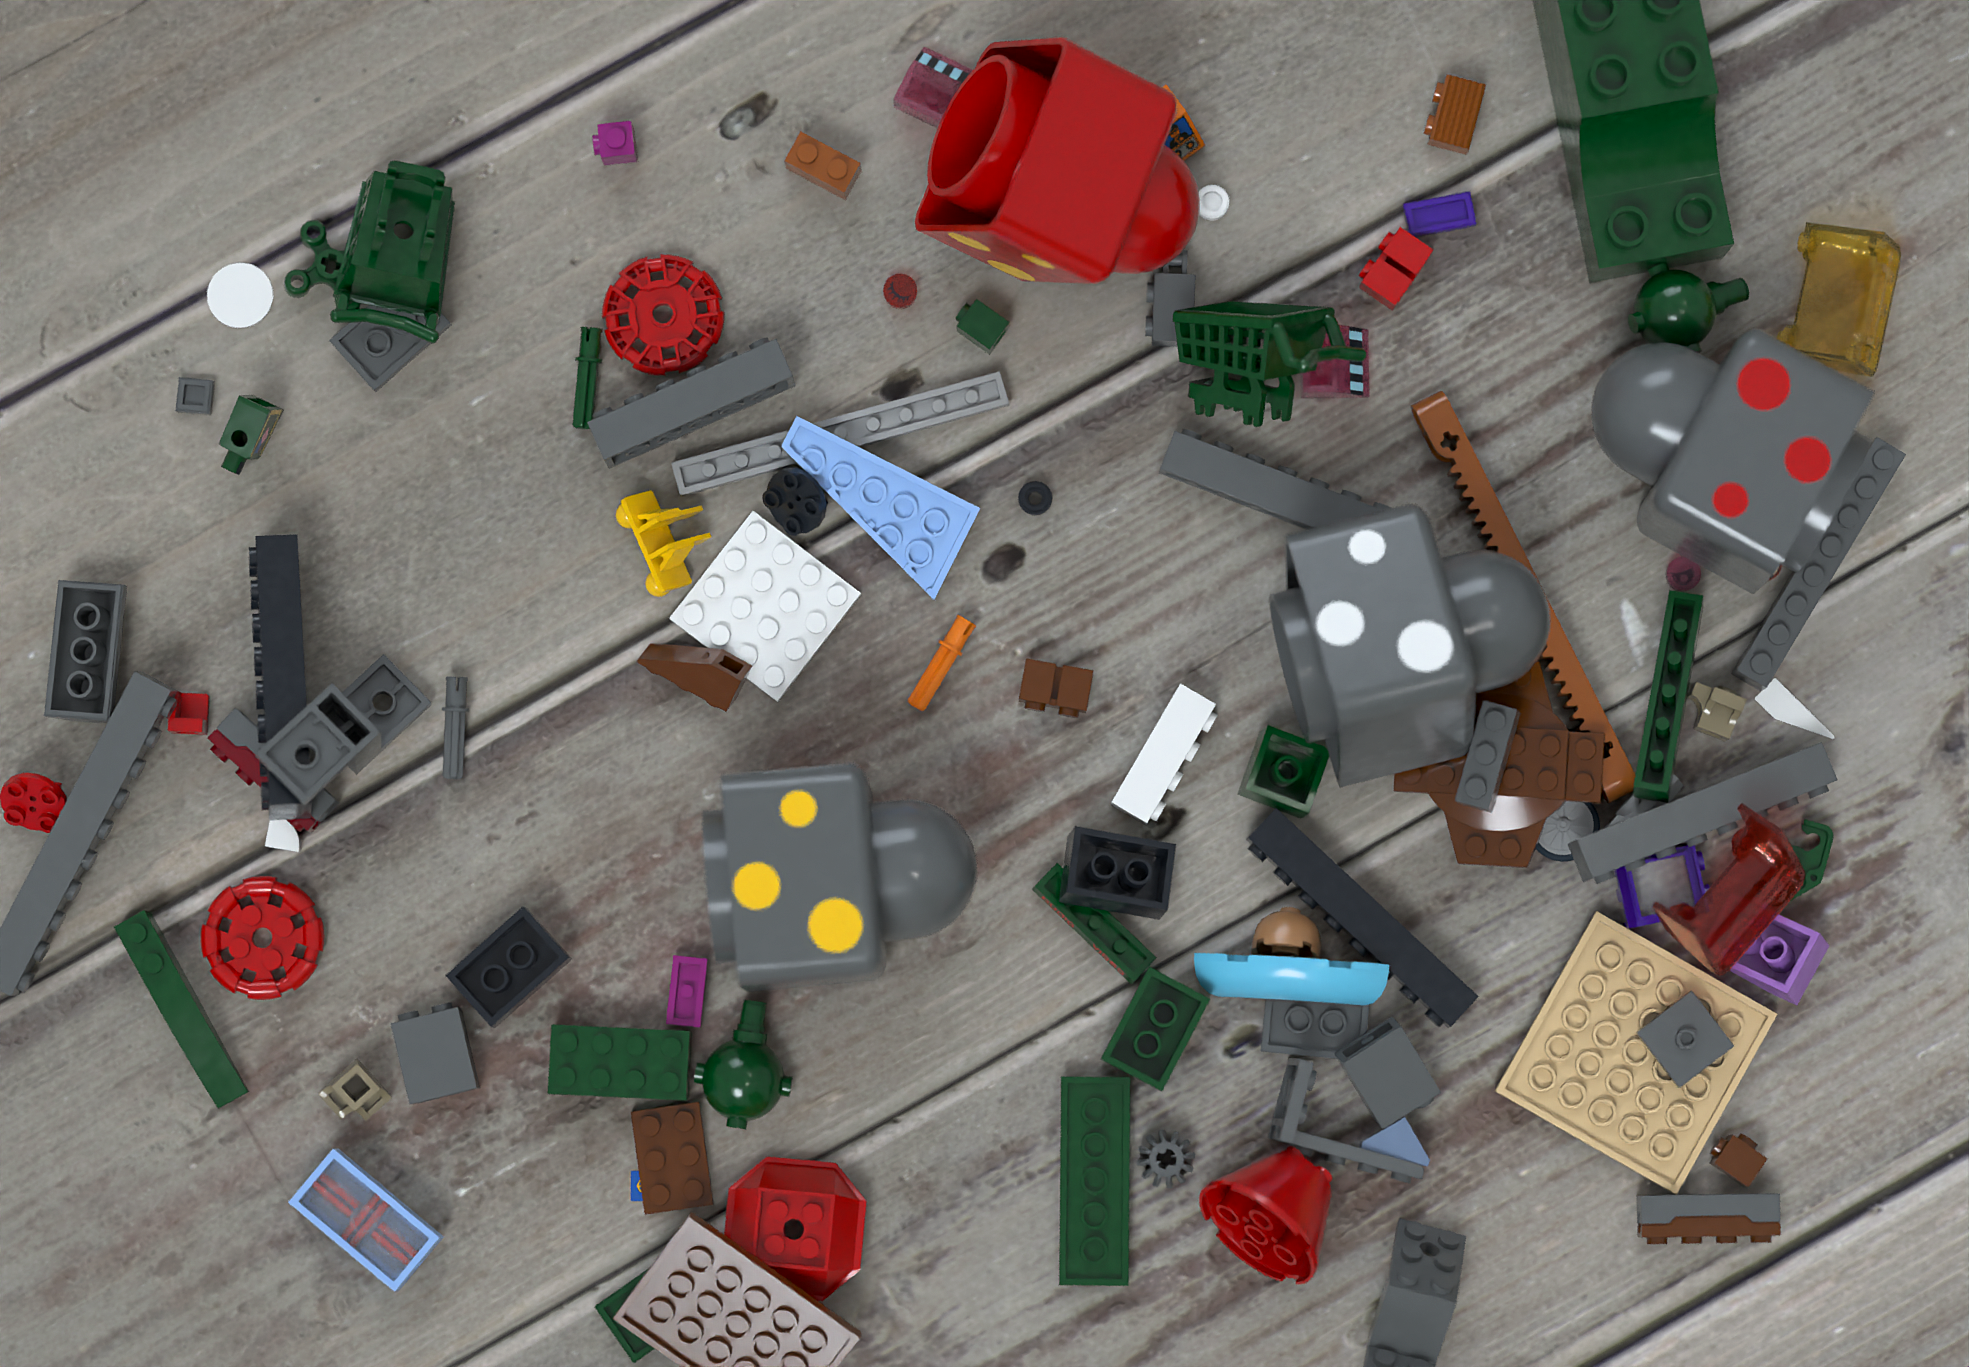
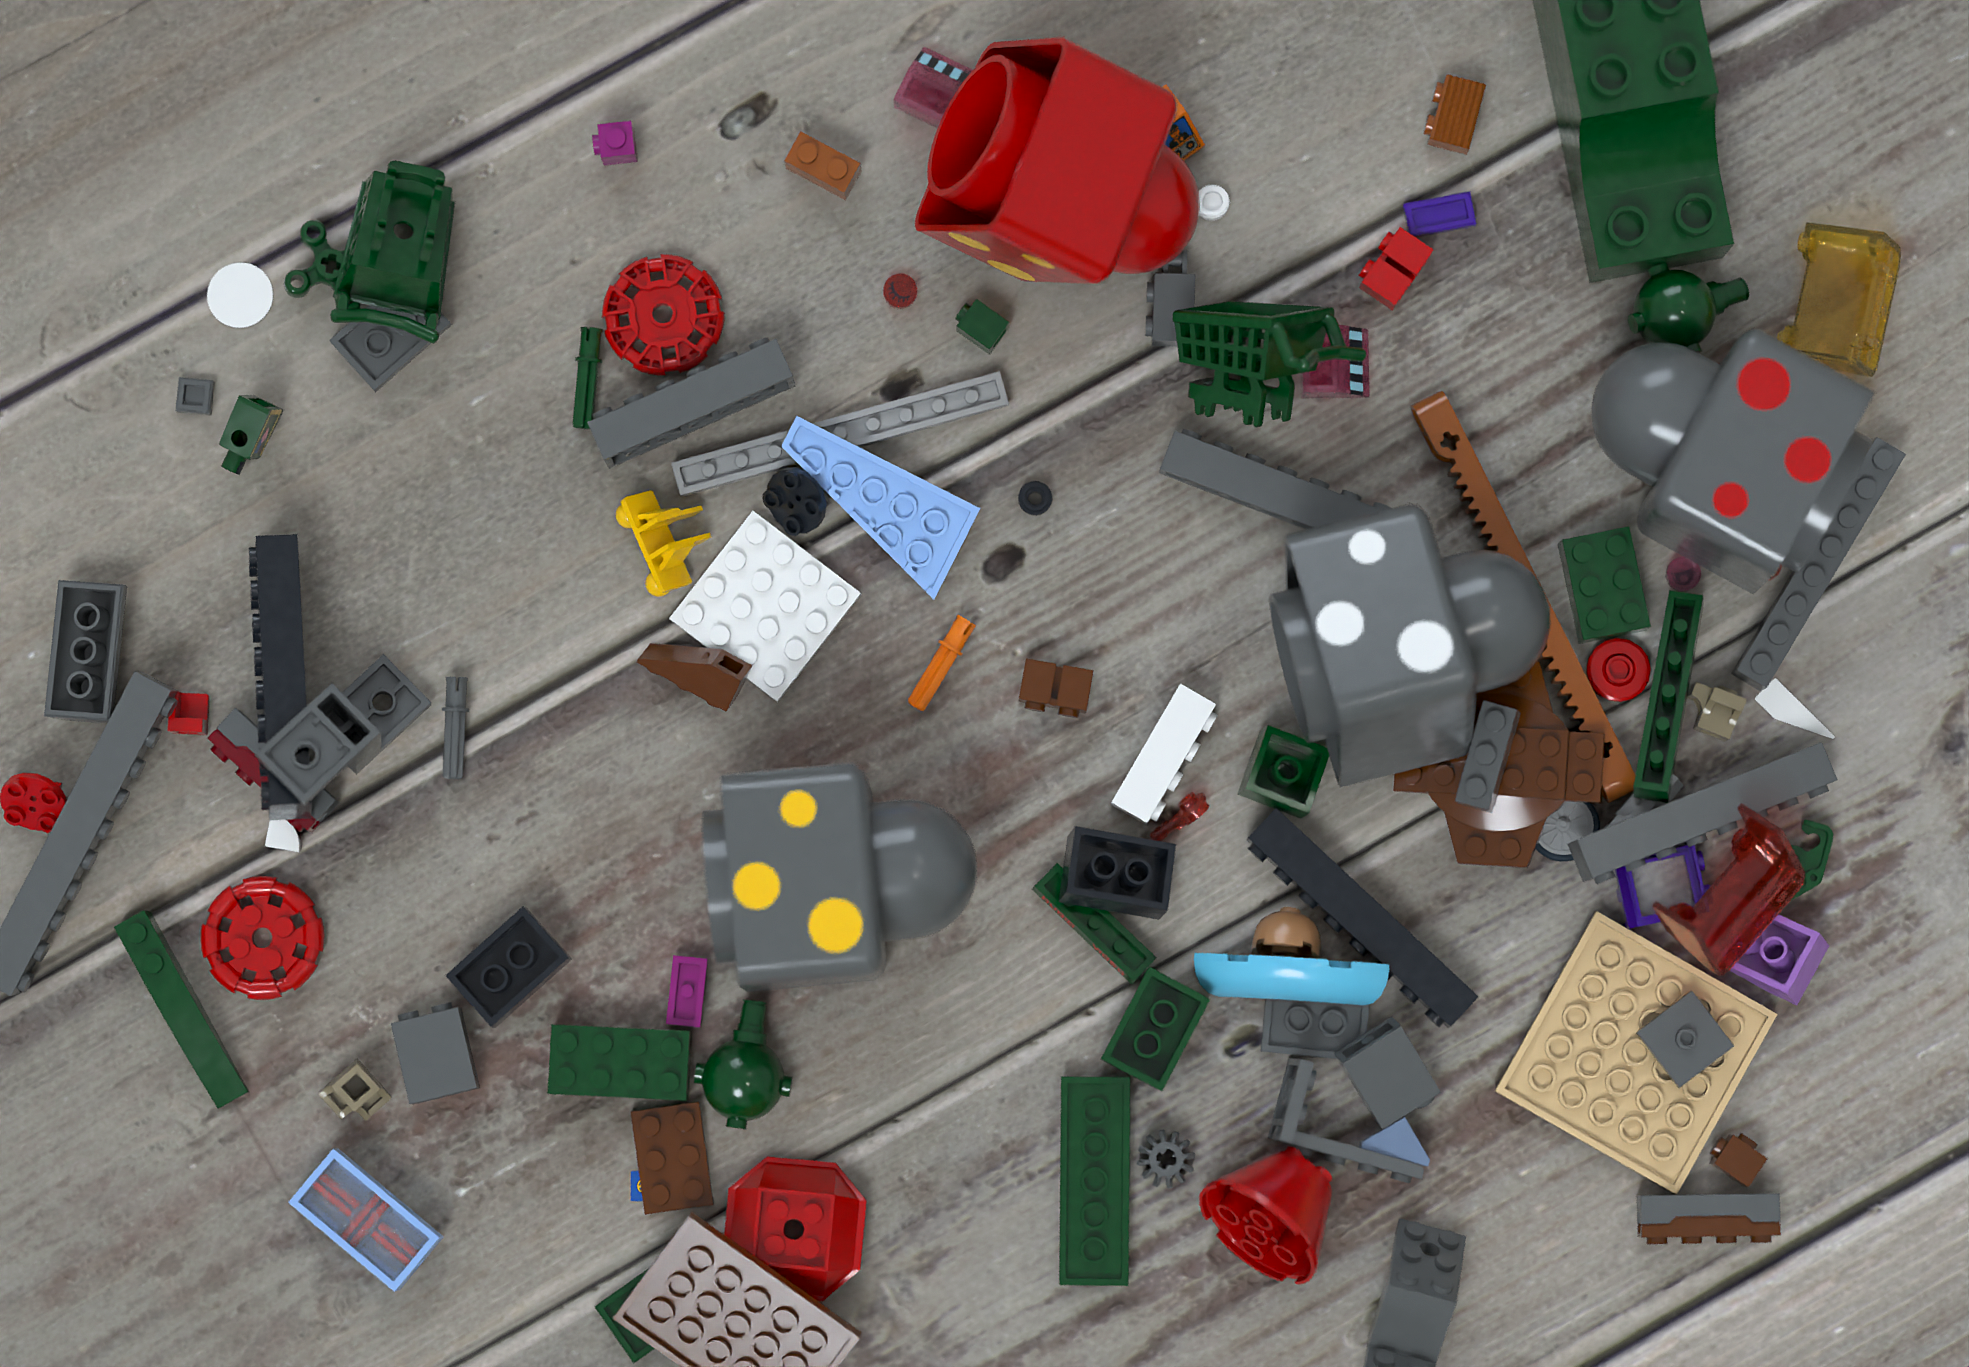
(1191, 808): none -> clear red plate
(1604, 585): none -> dark green brick
(1618, 670): none -> red wheel

